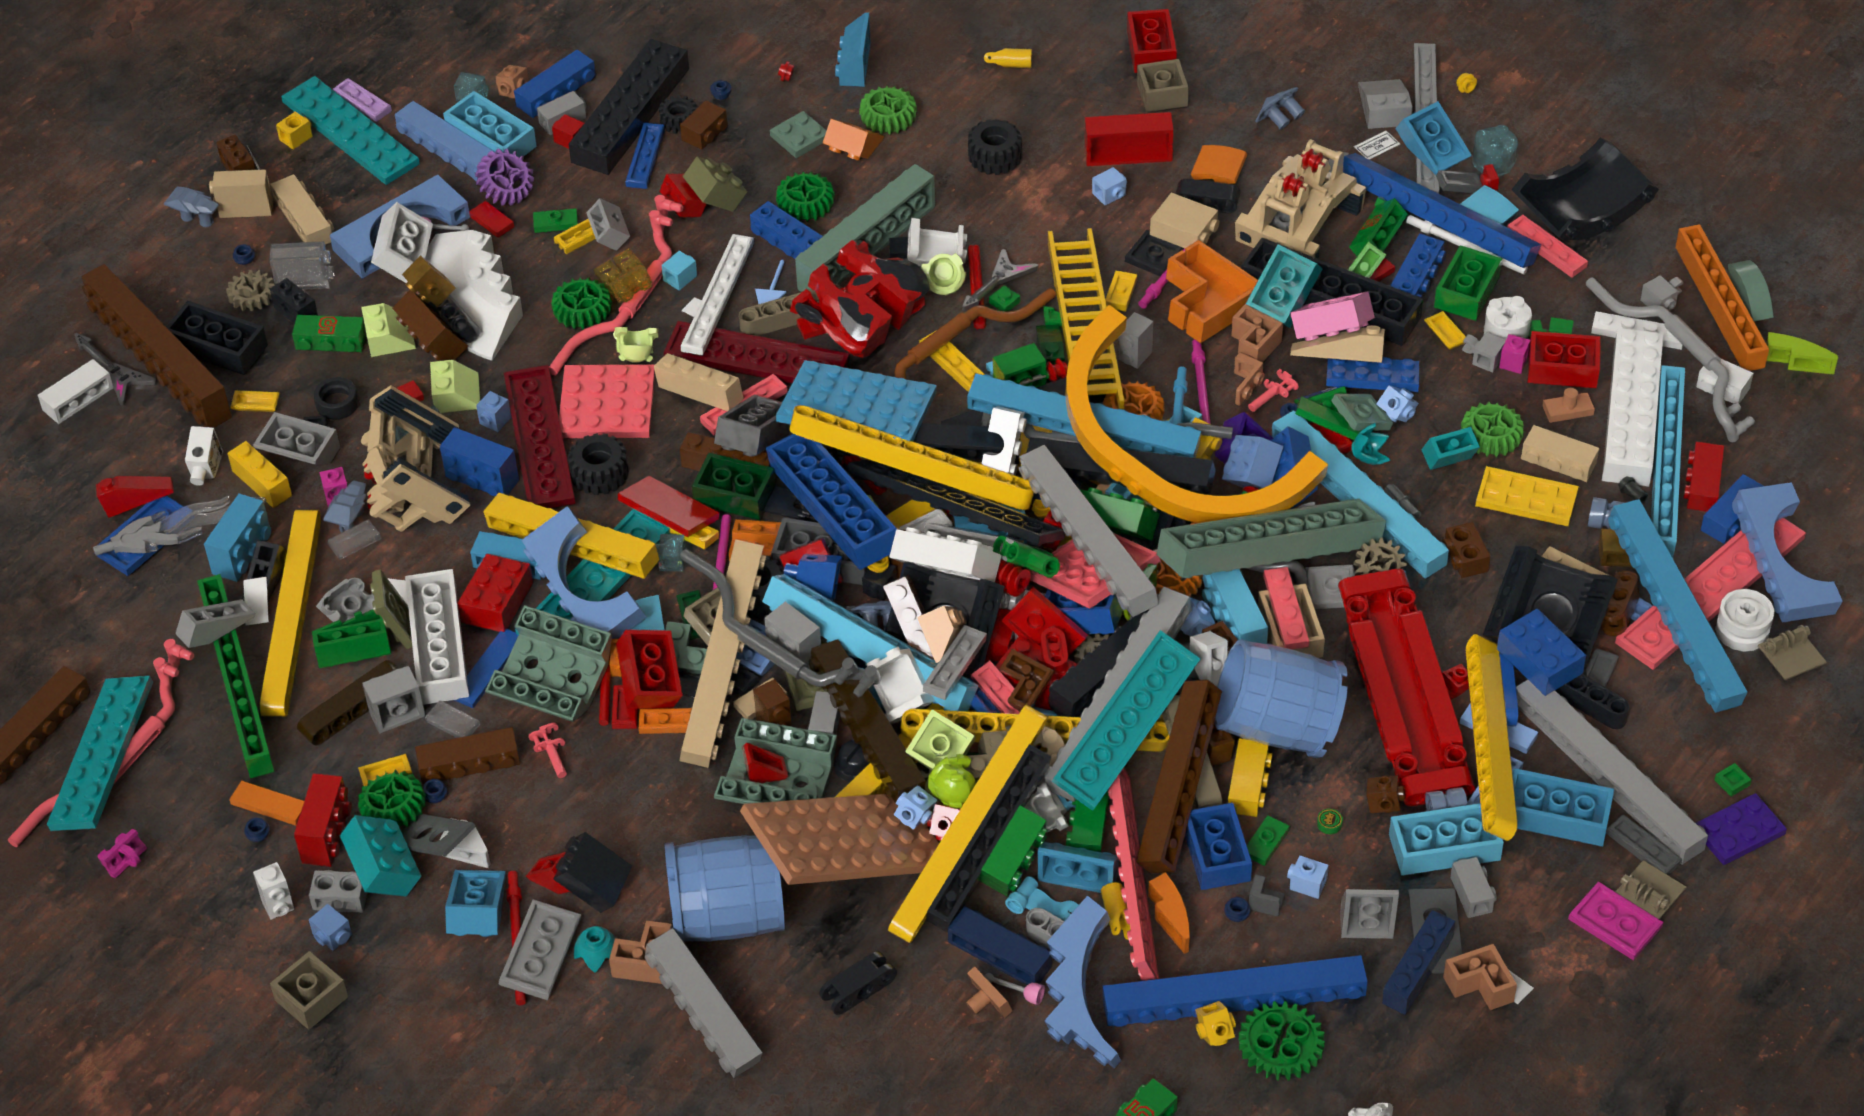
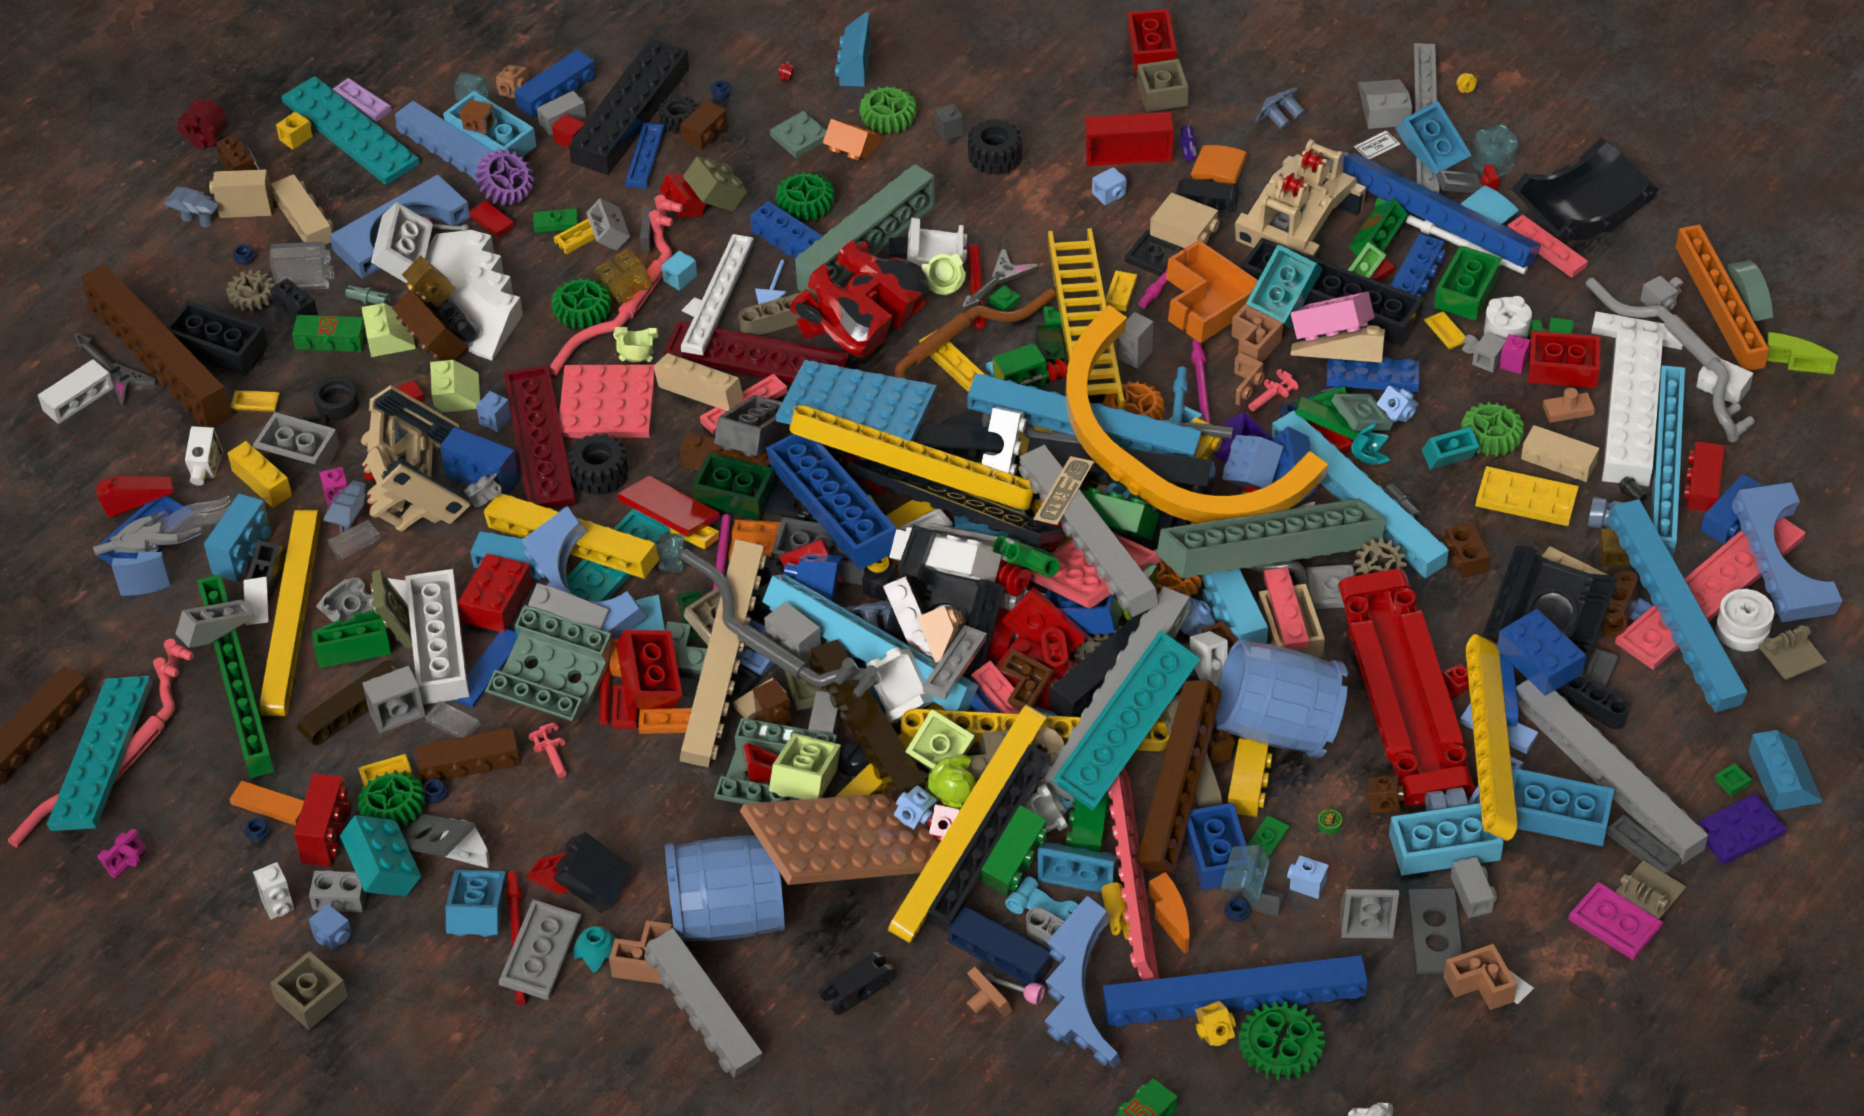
(141, 575): none -> medium blue slope
(202, 123): none -> dark red brick
(367, 295): none -> sand green pin
(477, 116): none -> dark orange brick
(483, 490): none -> light grey hinge
(568, 606): none -> light grey slope
(646, 231): none -> dark grey tile
(804, 767): none -> yellowish green brick
(916, 551): none -> black tile
(948, 122): none -> dark grey brick
(1011, 58): yellow piece -> none
(1063, 490): none -> sticker
(1188, 142): none -> dark purple axle
(1246, 871): none -> clear light blue panel
(1418, 962): dark blue brick -> none
(1783, 771): none -> dark azure slope

